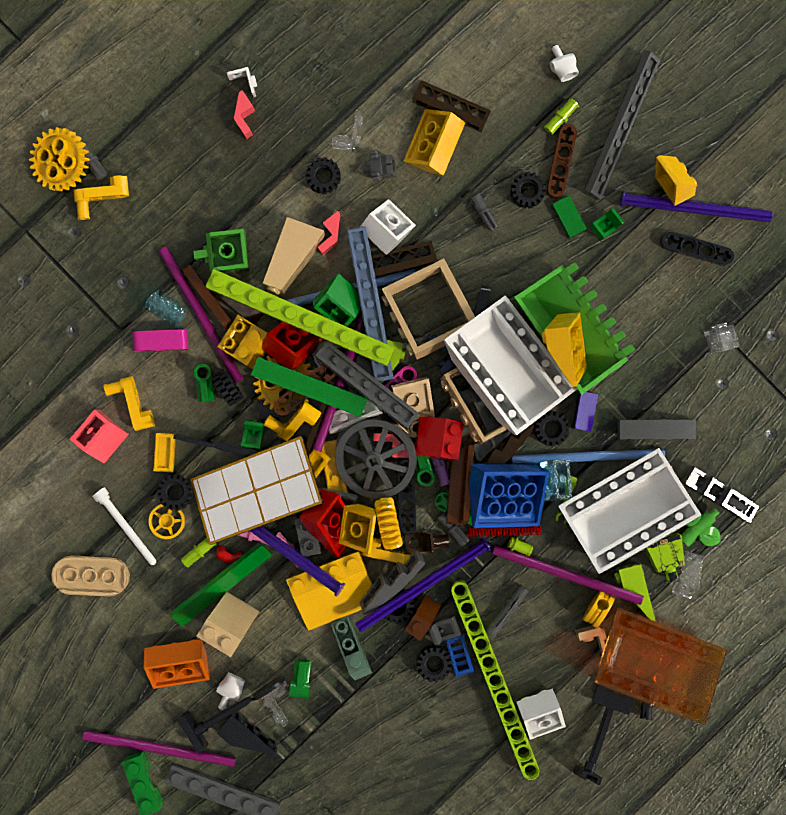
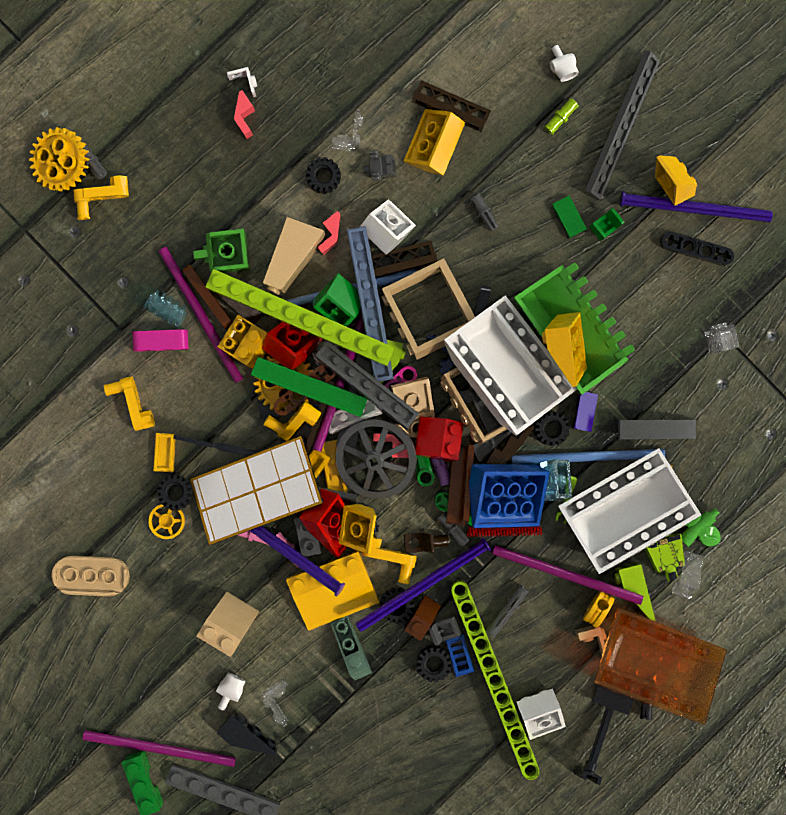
(99, 436): coral slope -> none
(103, 498): white piece -> none
(176, 664): orange slope -> none
(195, 731): black piece -> none
(197, 552): lime axle -> none
(204, 386): green piece -> none
(220, 584): green tile -> none
(225, 556): red arm -> none
(227, 387): black tyre -> none
(253, 435): green bracket -> none
(300, 684): green piece -> none
(388, 523): yellow gear -> none
(388, 586): dark grey slope -> none
(407, 496): black beam -> none
(520, 546): lime pin -> none
(531, 179): black tyre -> none
(561, 161): reddish brown beam -> none
(720, 494): dark grey slope -> none

